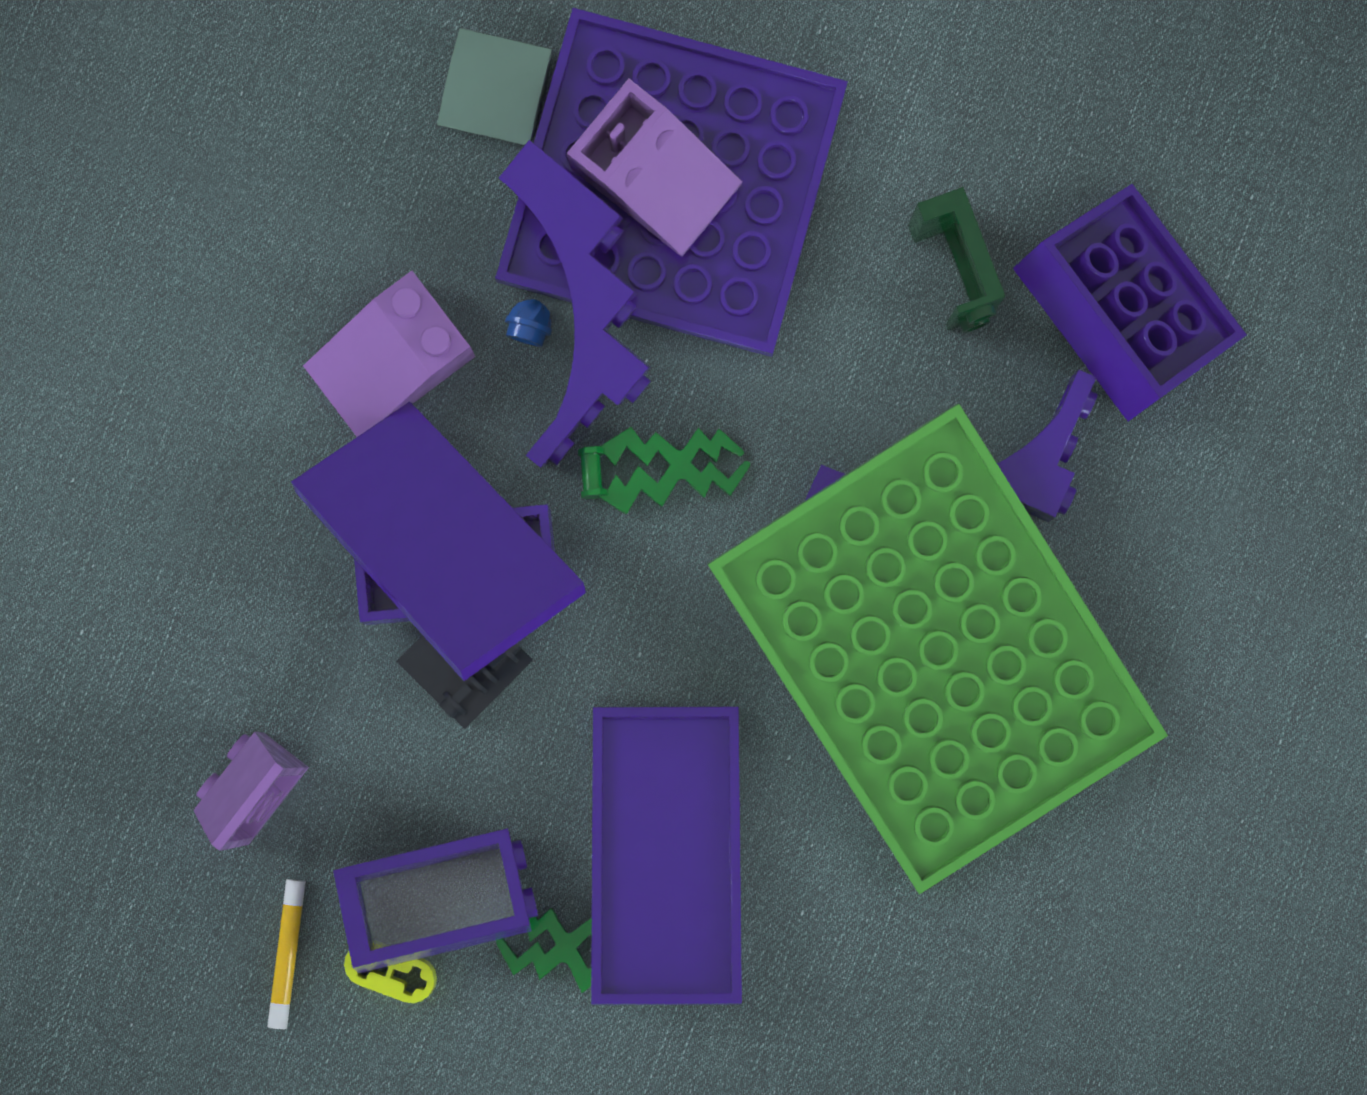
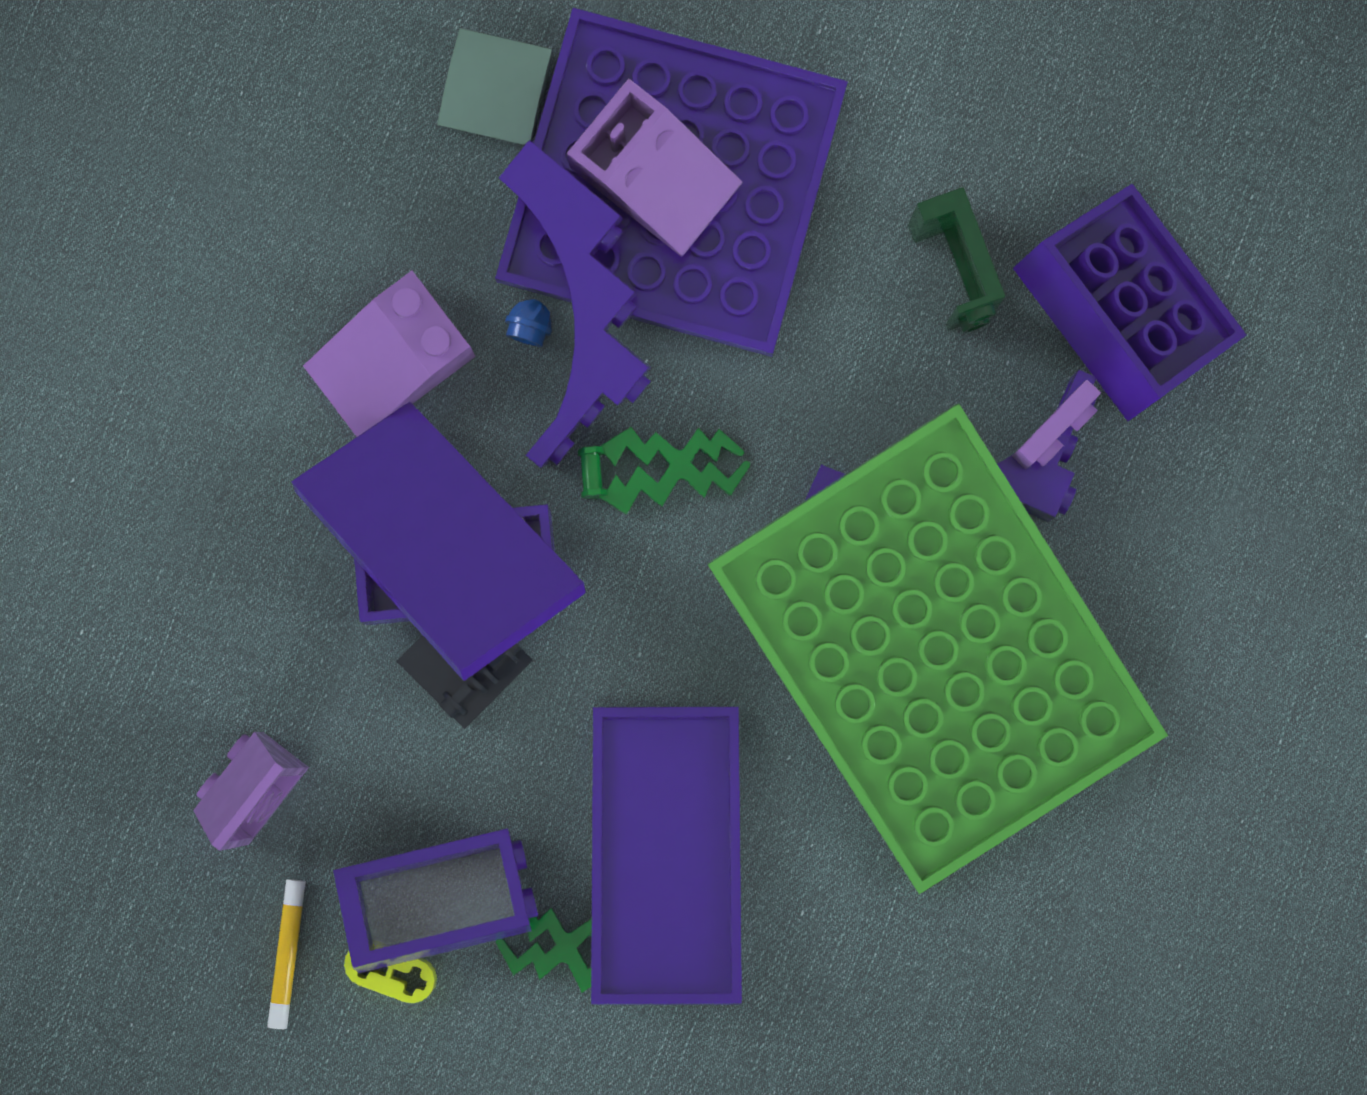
(1073, 412): none -> medium lavender plate

